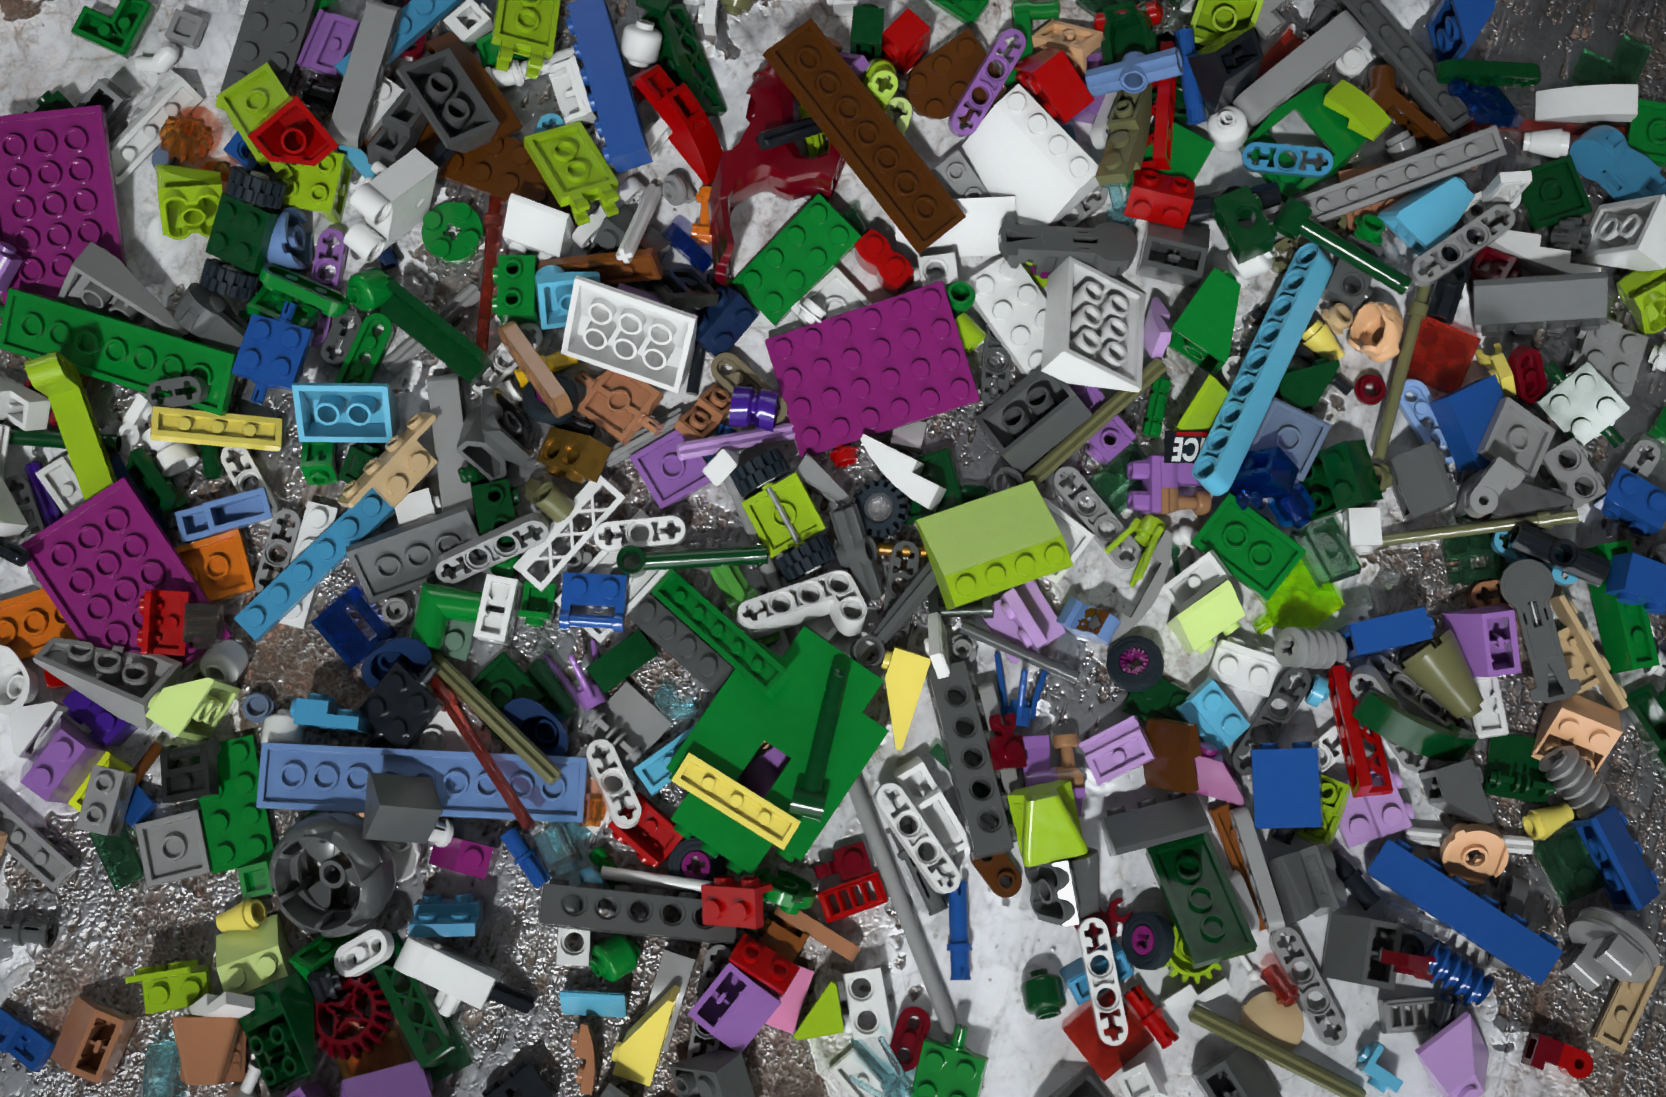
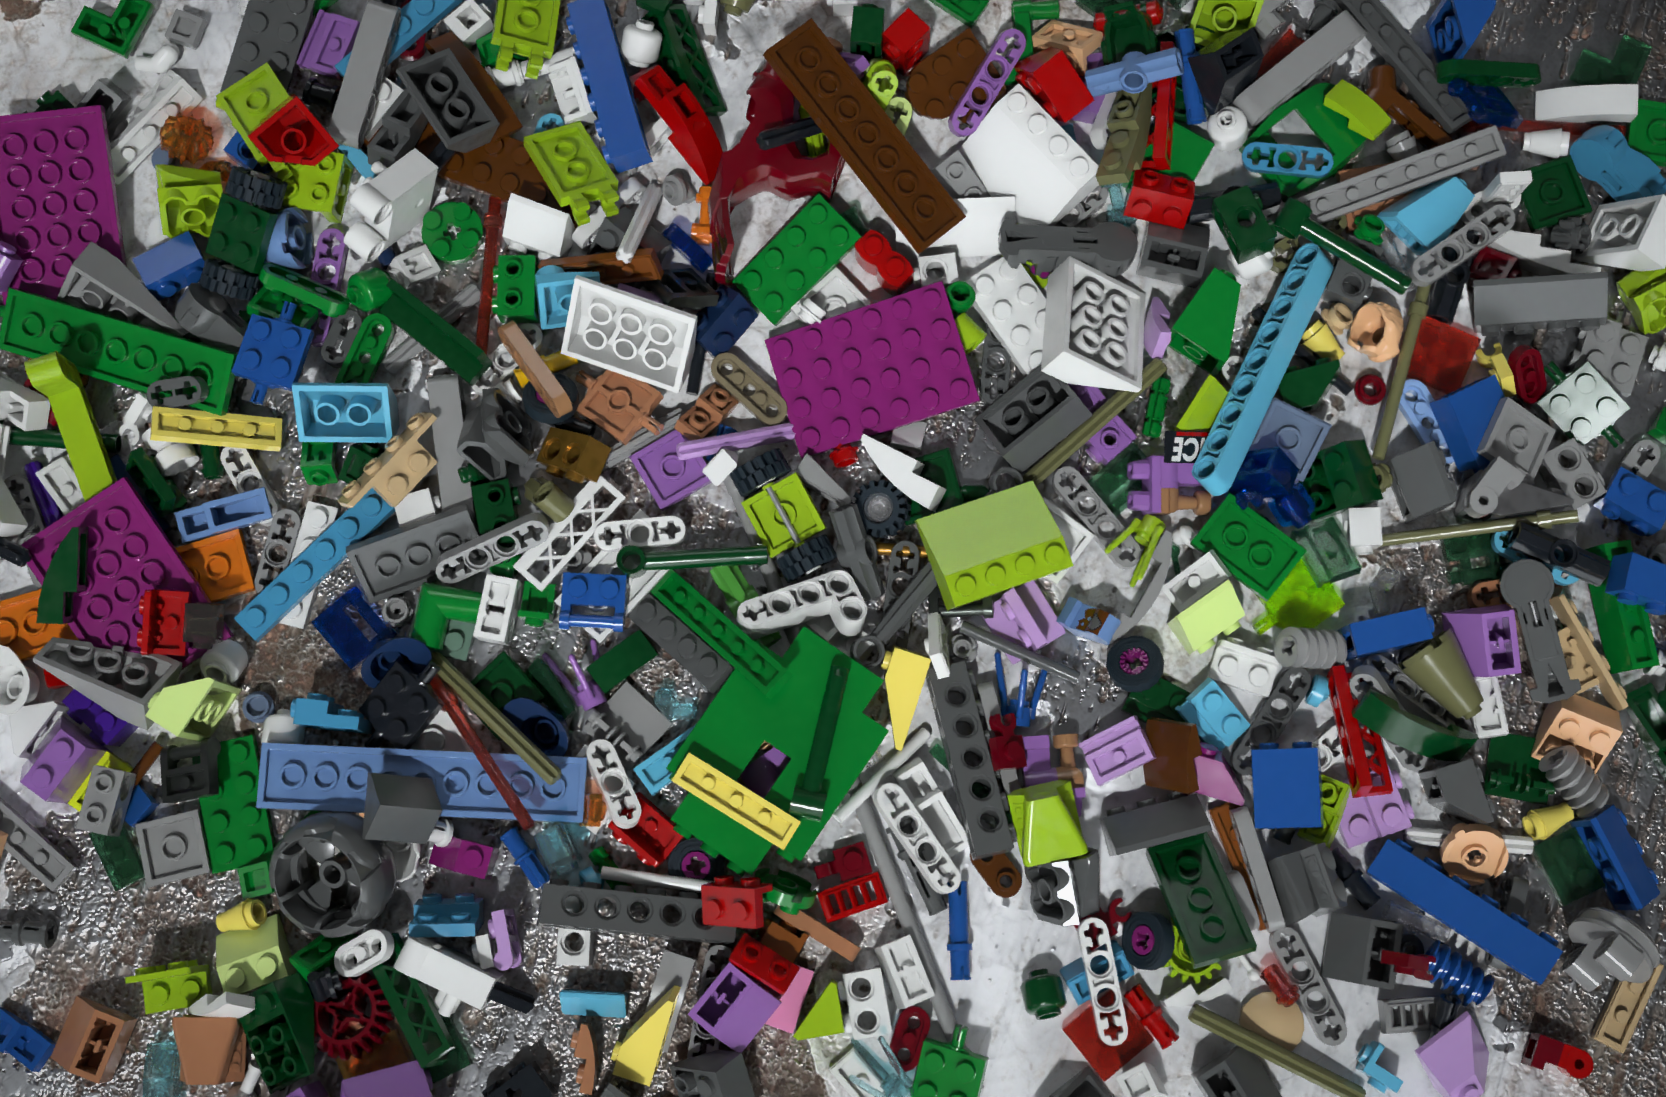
(64, 577): none -> dark green slope
(171, 266): none -> blue brick
(413, 267): none -> white bracket
(484, 951): none -> white plate
(505, 930): none -> lavender plate
(614, 957): green head -> none
(753, 408): dark purple wheel -> none
(881, 775): none -> white bar
(904, 972): none -> white hinge
(1351, 63): white plate -> none

